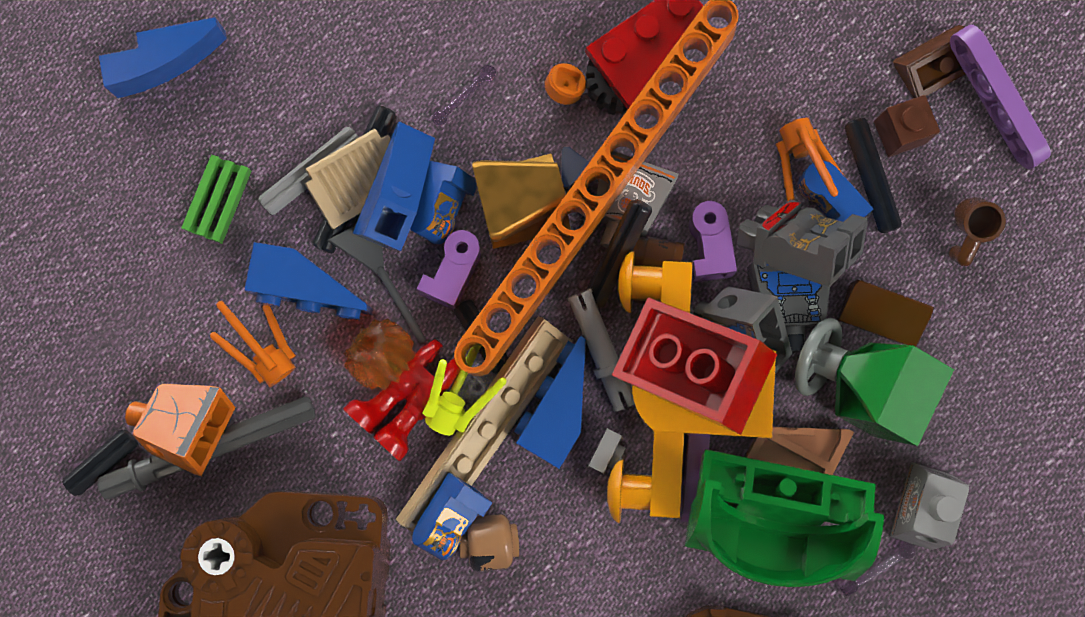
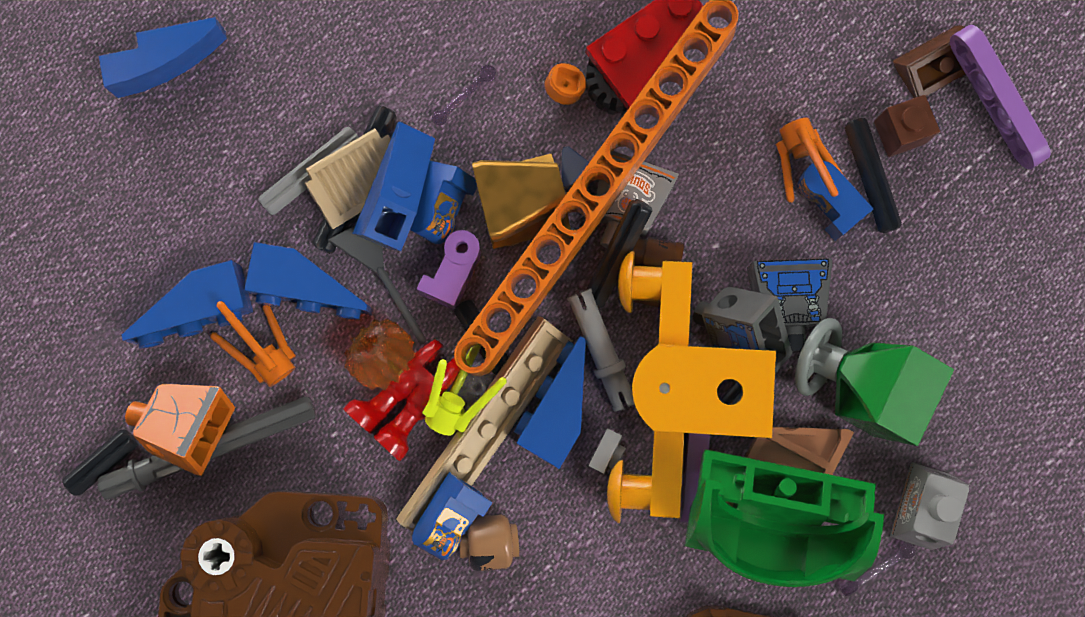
(193, 305): none -> blue slope
(202, 193): bright green tile -> none
(695, 364): red slope -> none
(714, 241): medium lavender leg -> none
(803, 241): dark grey hips -> none
(885, 313): reddish brown slope -> none
(981, 223): reddish brown piece -> none

